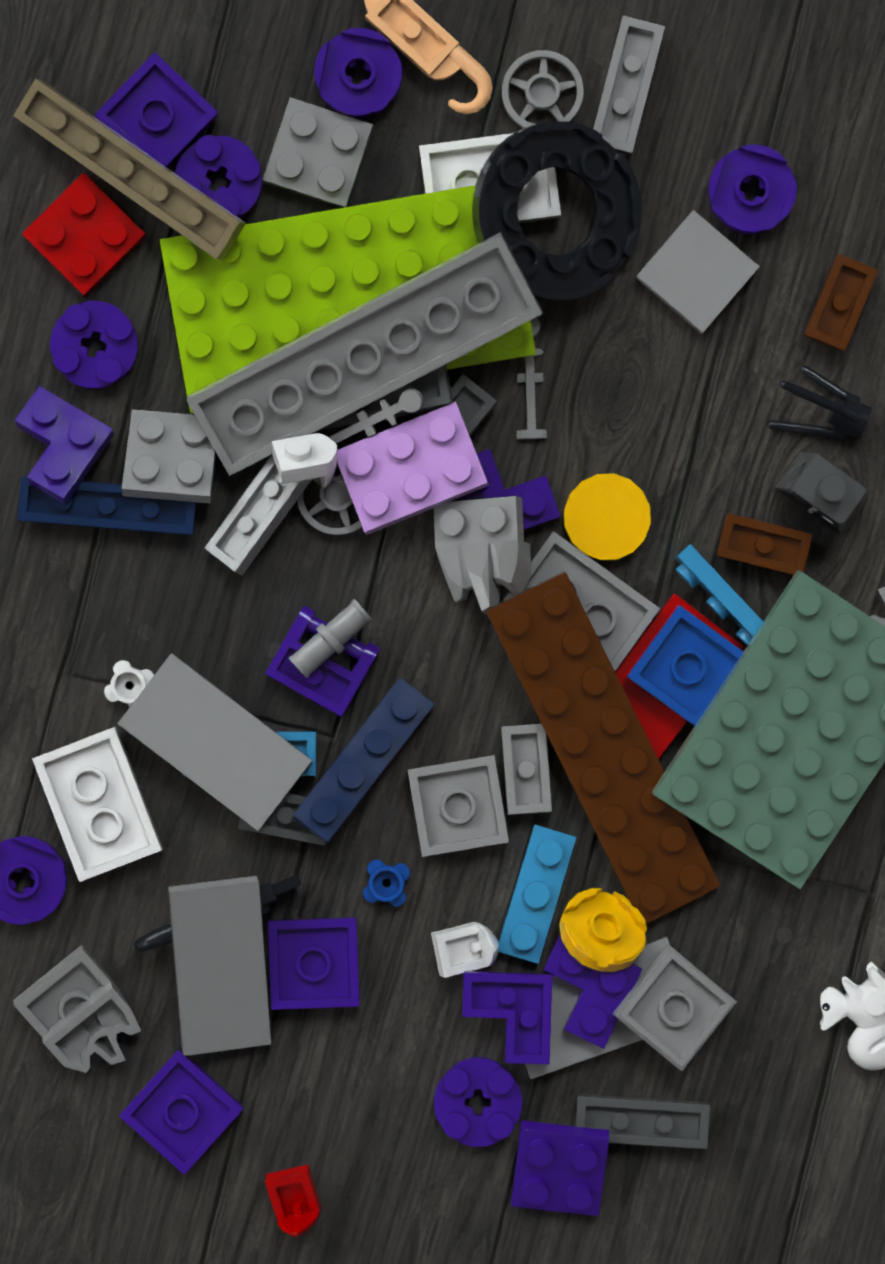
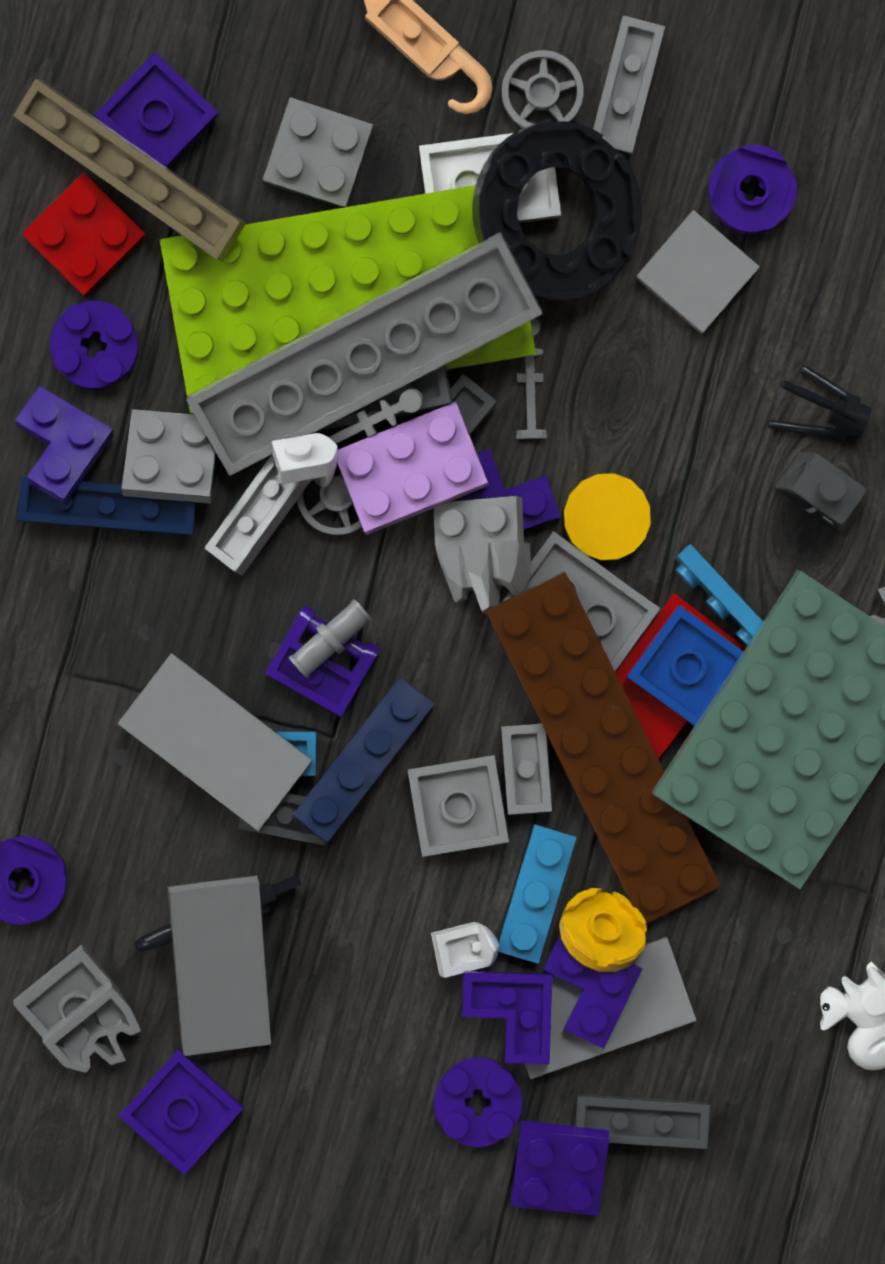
(97, 804): white plate -> none
(123, 674): white plate -> none
(235, 157): dark purple plate -> none
(294, 1199): red plate -> none
(313, 963): dark purple plate -> none
(344, 52): dark purple plate -> none
(375, 889): blue plate -> none
(674, 1007): light grey plate -> none
(763, 544): reddish brown plate -> none
(840, 303): reddish brown plate -> none

